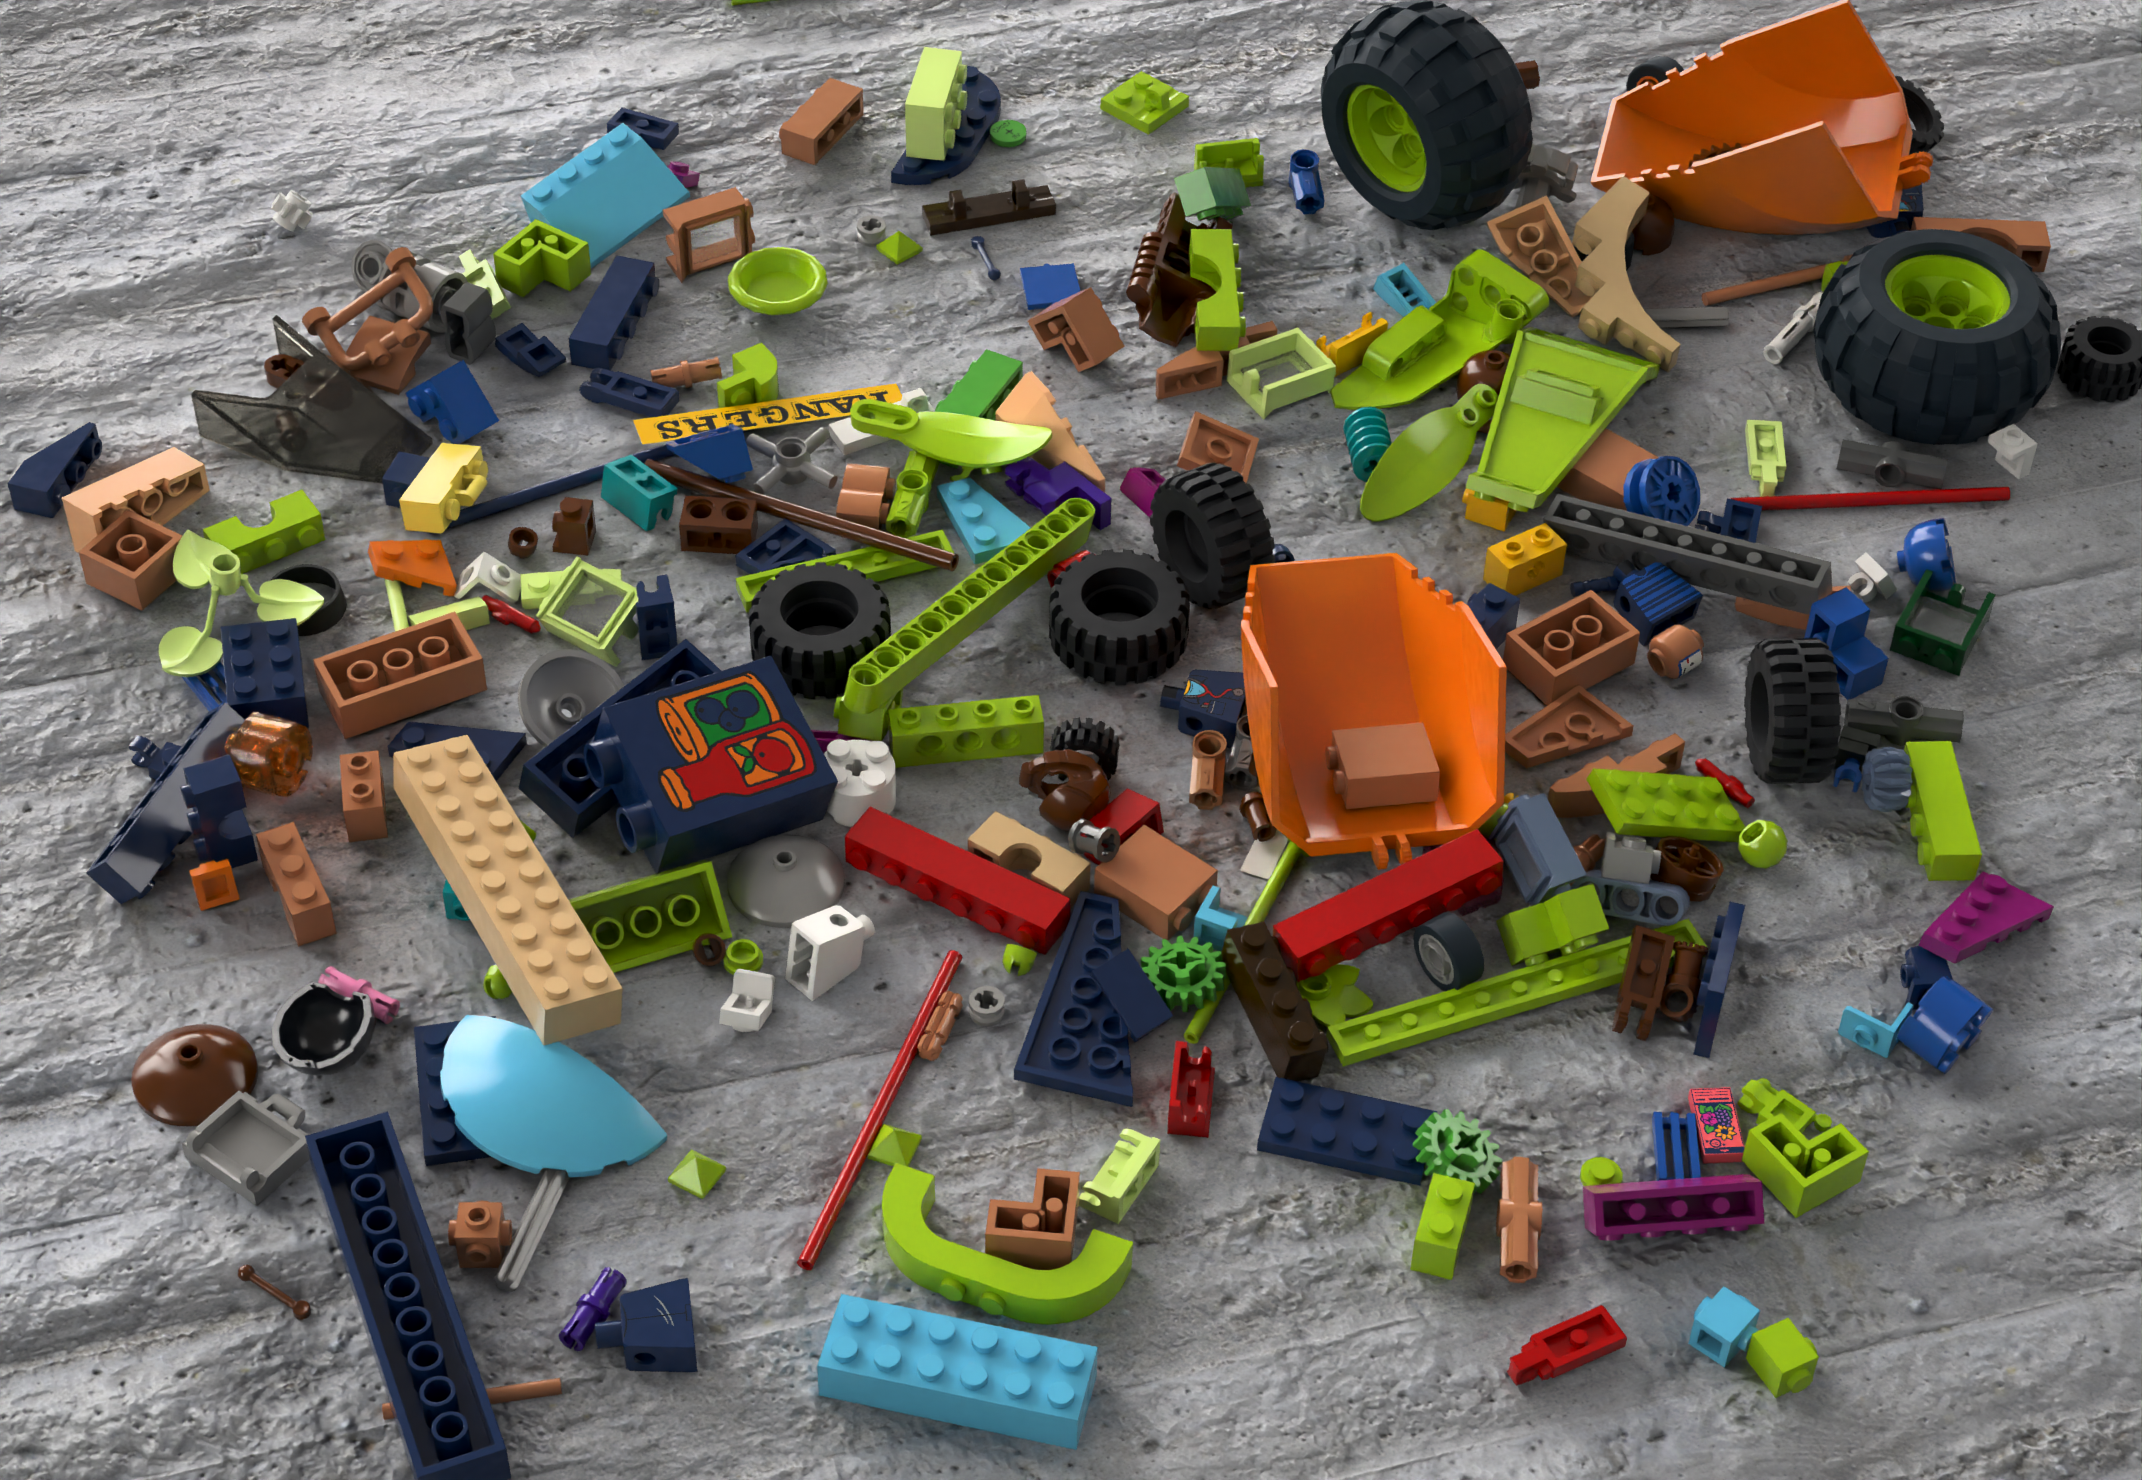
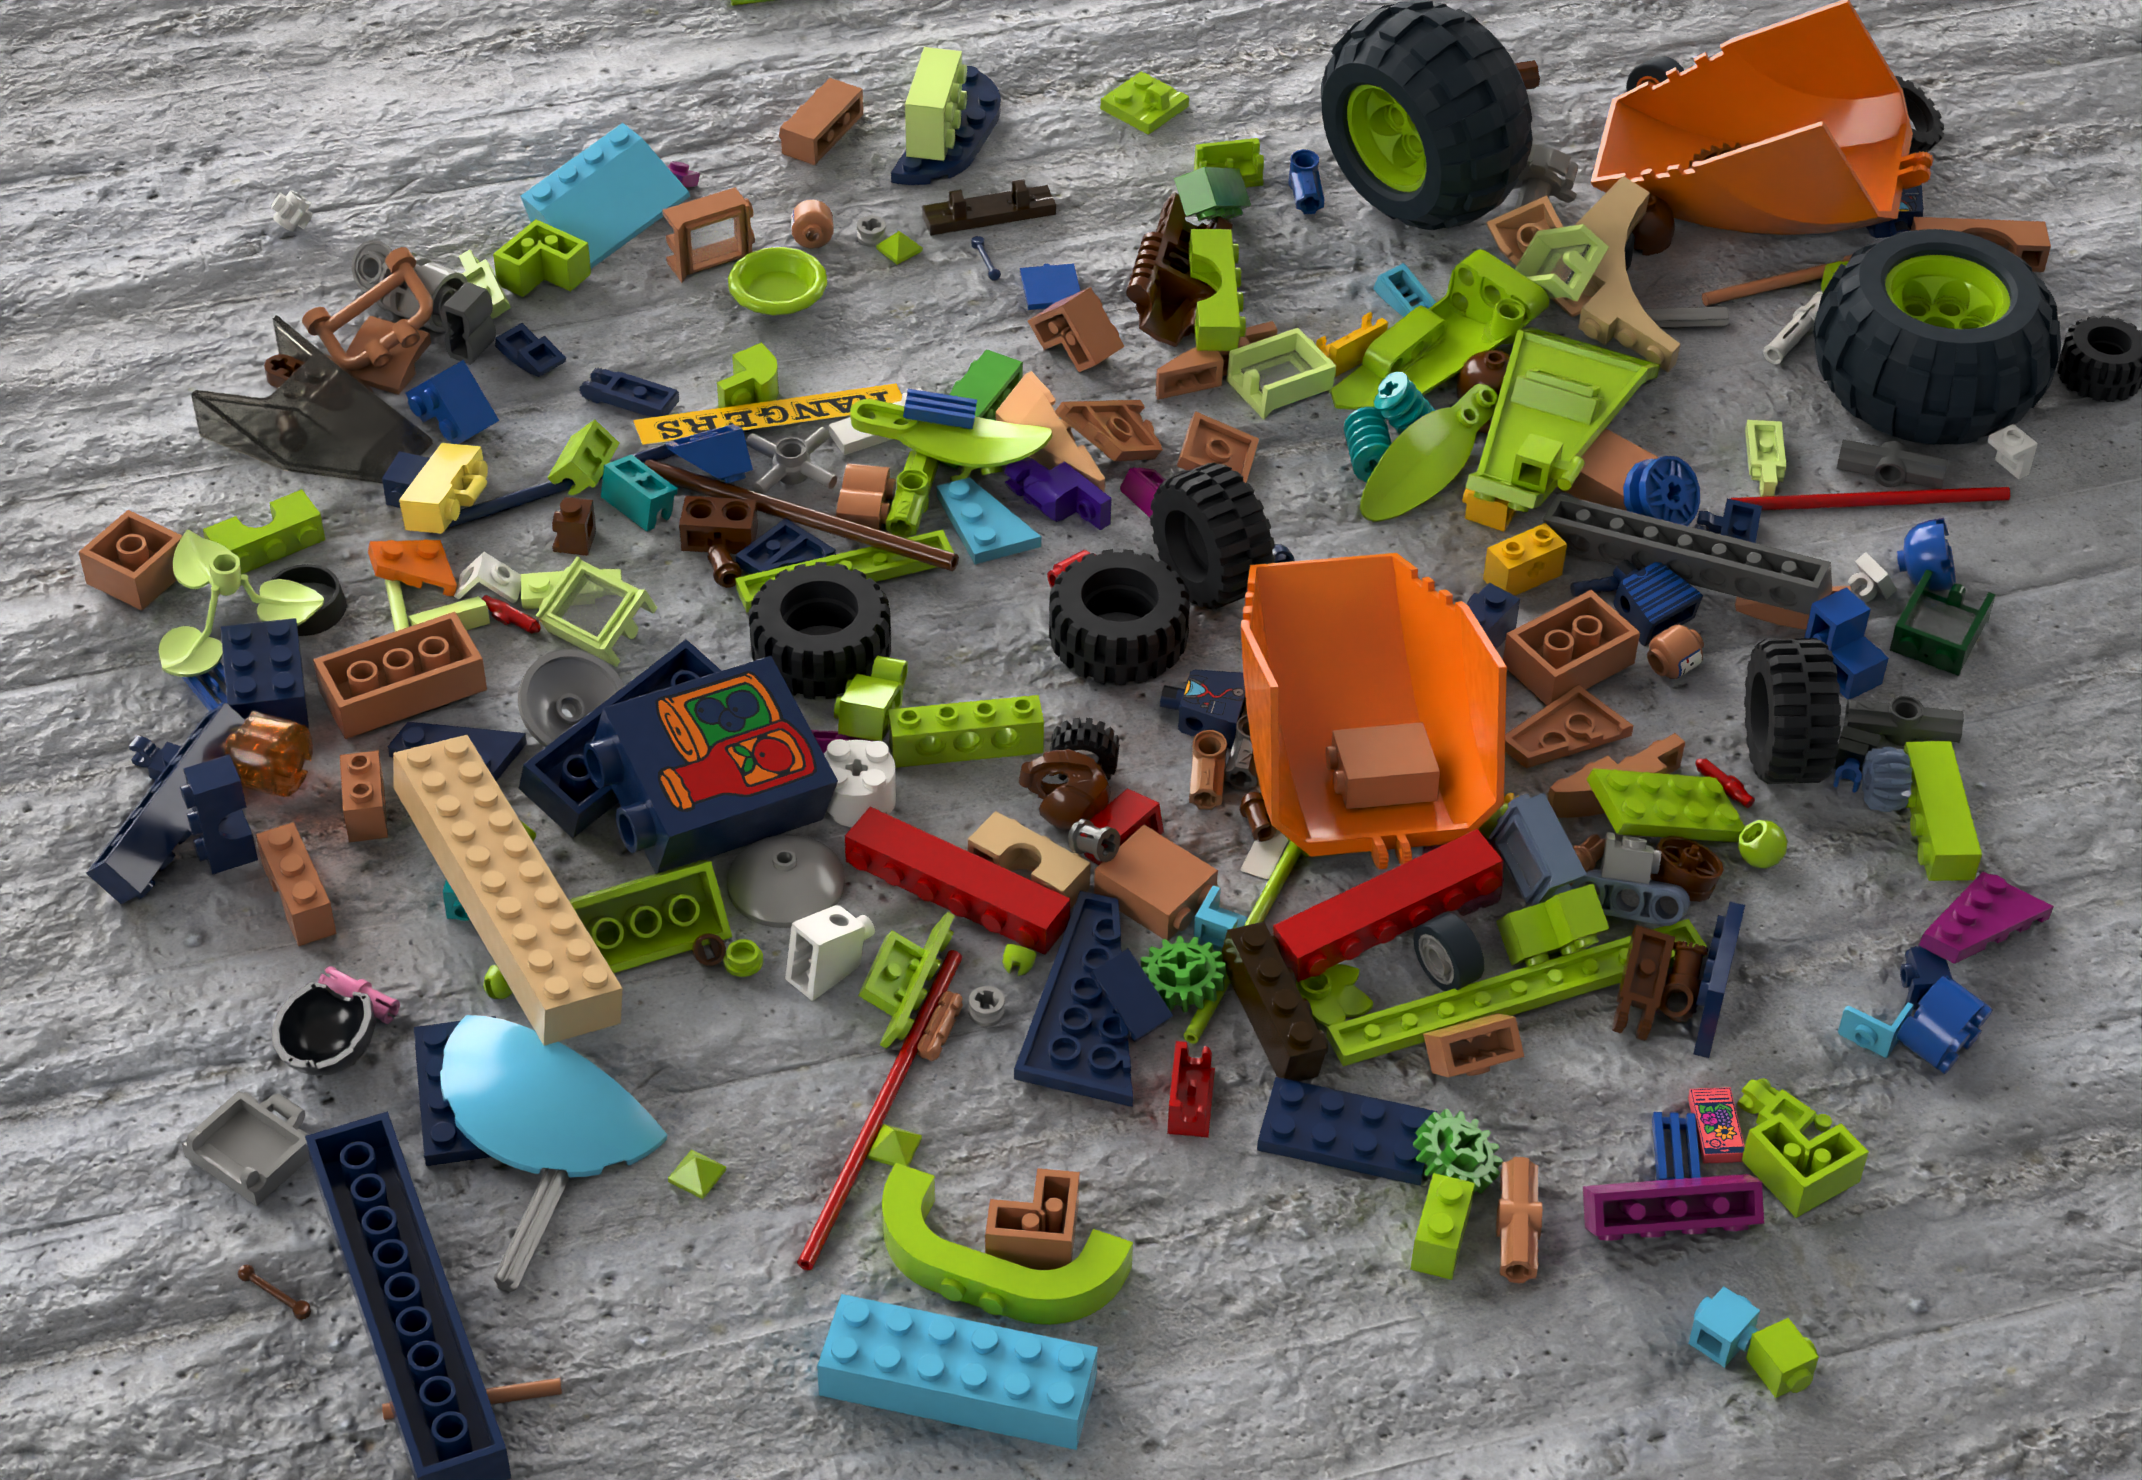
(54, 472): dark blue slope -> none
(153, 489): light nougat wedge -> none
(192, 1073): reddish brown dish -> none
(214, 884): orange tile -> none
(480, 1234): nougat brick -> none
(515, 541): reddish brown hinge -> none
(584, 457): none -> lime hinge
(592, 1309): dark purple pin -> none
(613, 313): dark blue brick -> none
(653, 1329): dark blue torso -> none
(655, 131): dark blue plate -> none
(656, 619): dark blue hinge -> none
(687, 373): nougat pin -> none
(723, 565): none -> reddish brown pin
(749, 1002): white bracket -> none
(812, 220): none -> nougat head
(899, 976): none -> lime bracket
(940, 408): none -> blue tile
(967, 606): lime beam -> none
(1008, 133): bright green piece -> none
(1113, 427): none -> nougat wing
(1122, 1176): yellowish green hinge -> none
(1400, 401): none -> teal piece
(1473, 1045): none -> nougat brick
(1540, 463): none -> lime brick
(1562, 260): none -> yellowish green window
(1567, 1346): red hinge -> none
(1600, 1172): lime plate -> none

